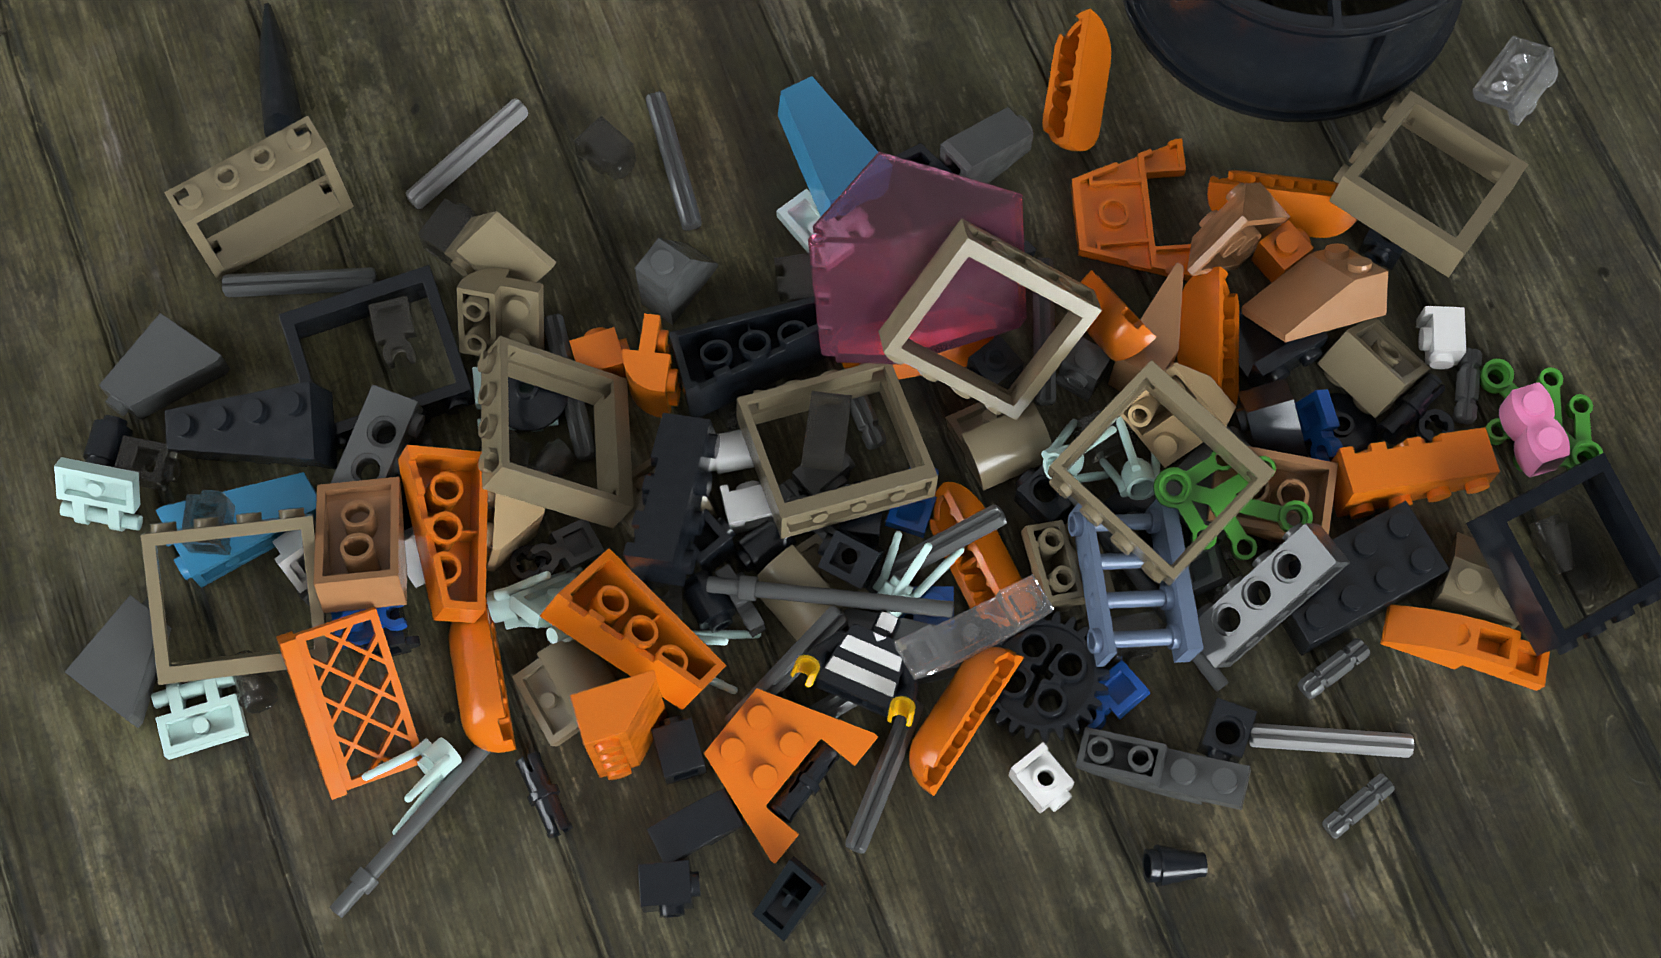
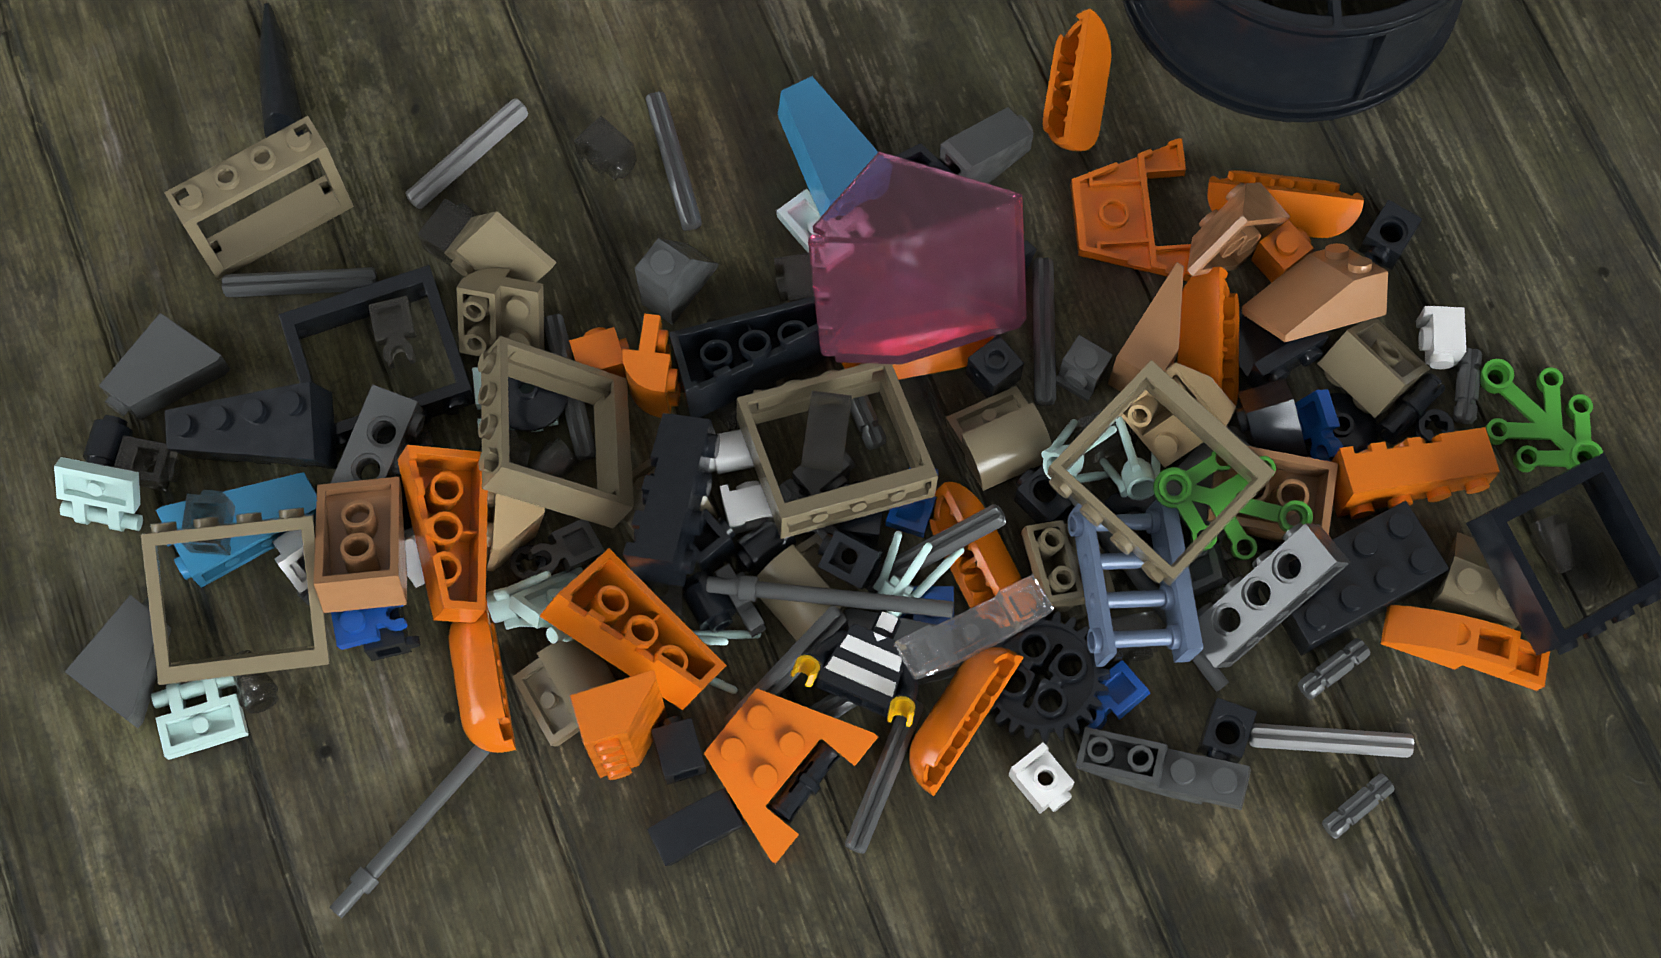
(315, 710): orange fence -> none
(436, 763): light aqua plant -> none
(543, 795): black pin -> none
(668, 887): black brick -> none
(790, 898): black slope -> none
(1020, 267): dark tan window -> none
(1116, 327): orange brick -> none
(1172, 865): black cone -> none
(1401, 223): dark tan window -> none
(1517, 78): clear bracket -> none
(1530, 422): bright pink brick -> none

